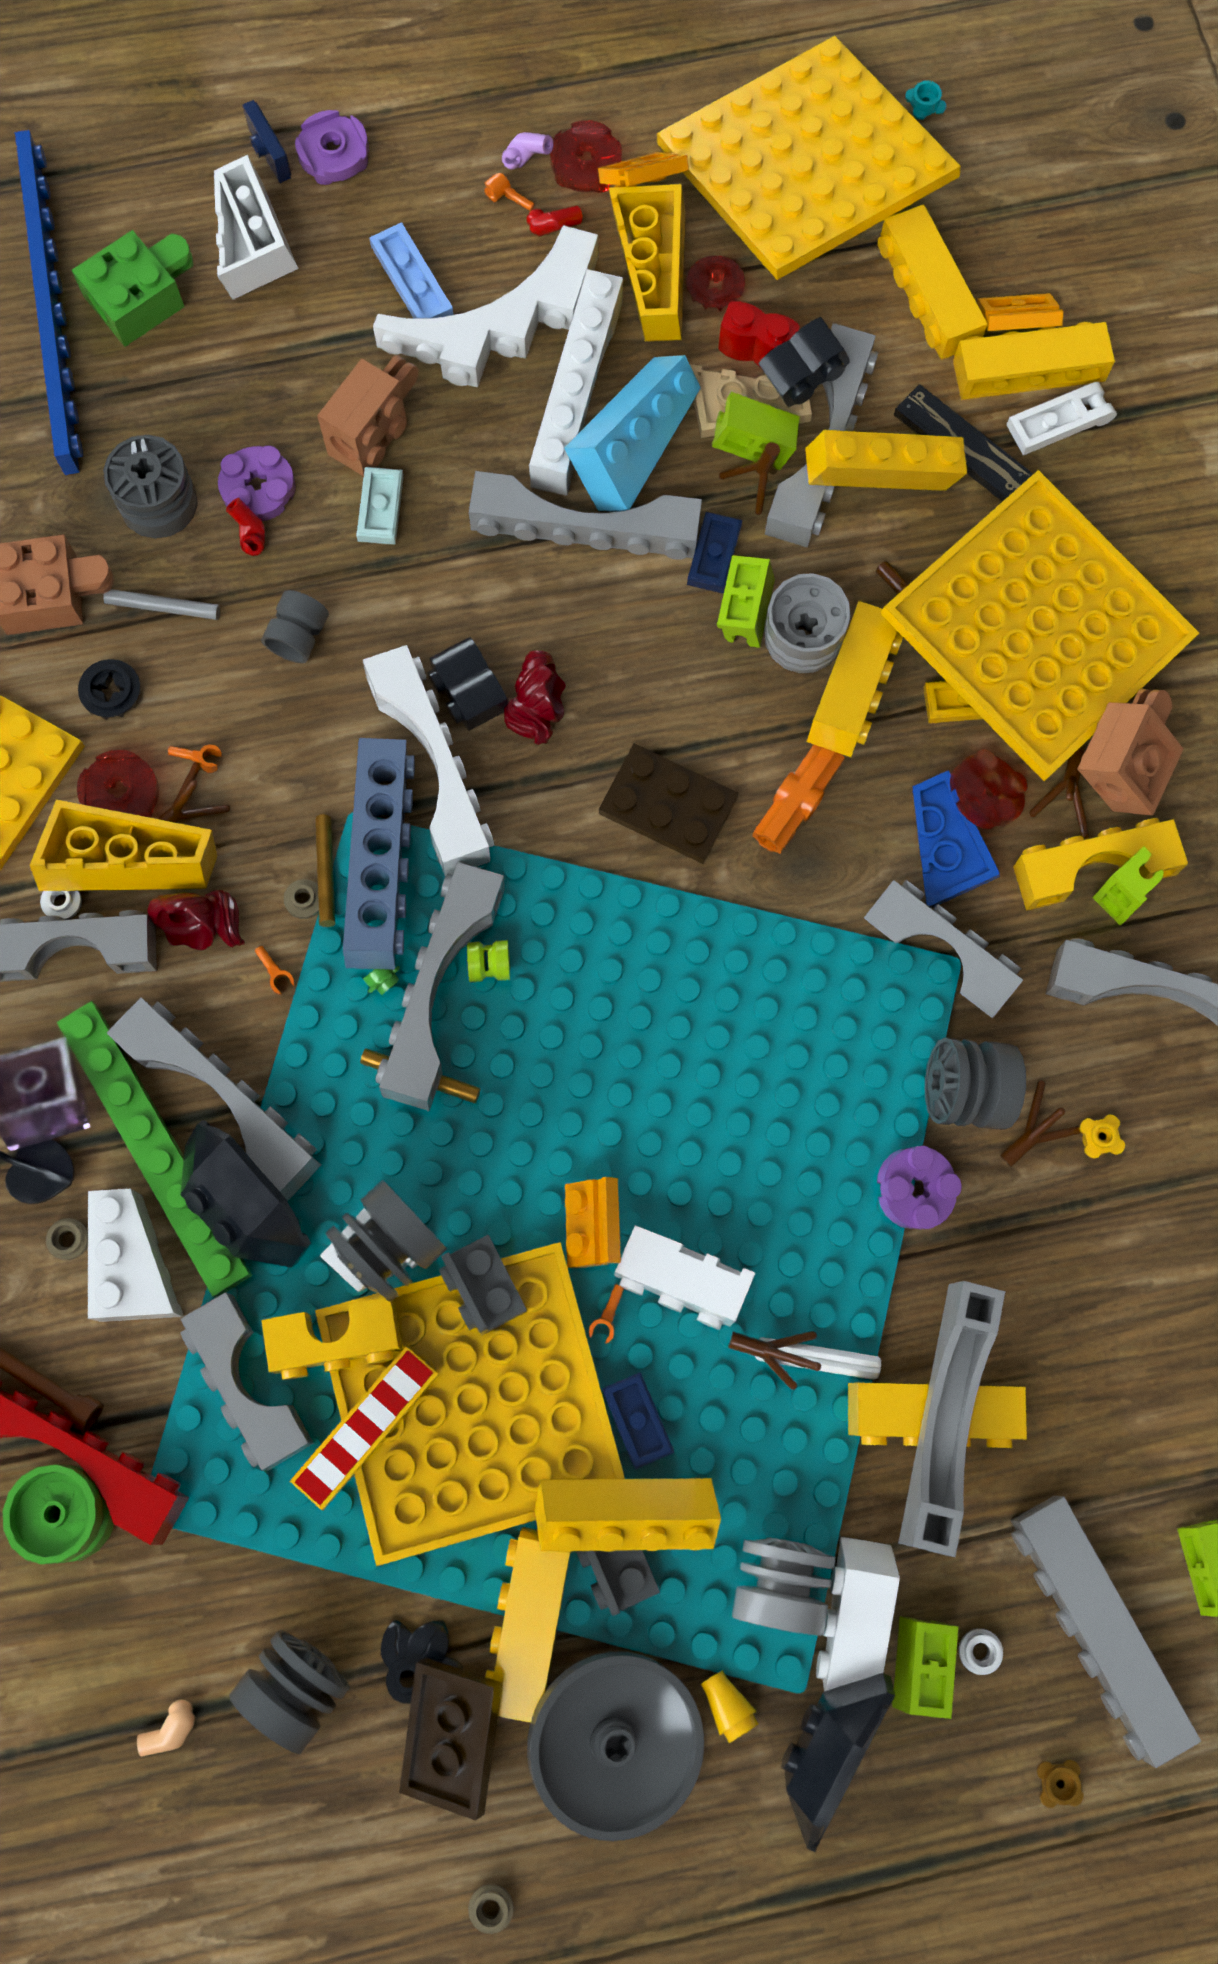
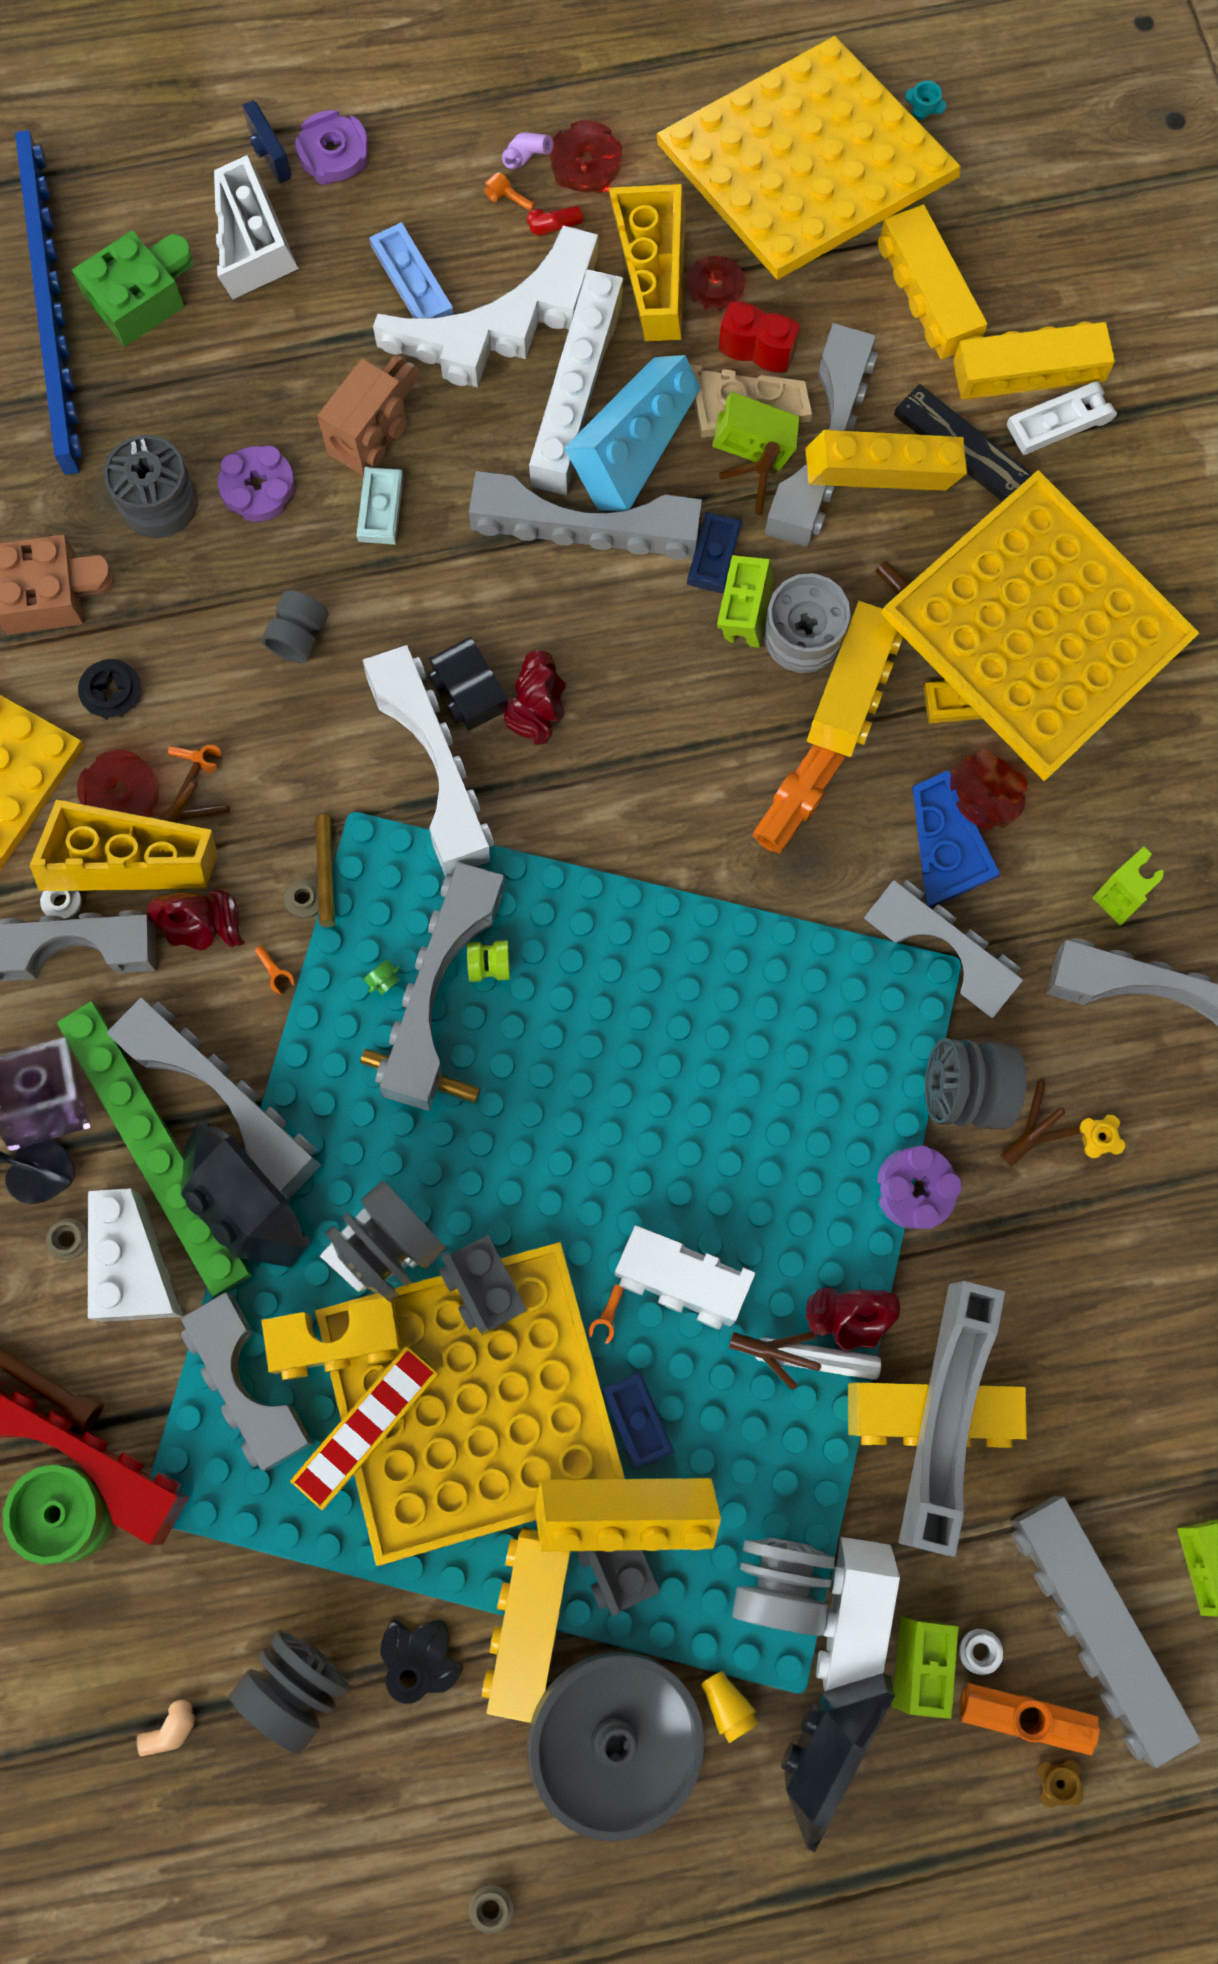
(162, 604): light grey bar -> none
(250, 527): red arm -> none
(362, 944): sand blue brick -> none
(450, 1738): dark brown plate -> none
(592, 1223): light orange plate -> none
(643, 169): light orange plate -> none
(668, 803): dark brown plate -> none
(805, 362): black brick -> none
(853, 1317): none -> dark red hair
(1021, 312): light orange plate -> none
(1050, 873): yellow arch -> none
(1055, 1723): none -> orange piece
(1070, 782): reddish brown plant -> none
(1132, 753): nougat brick -> none

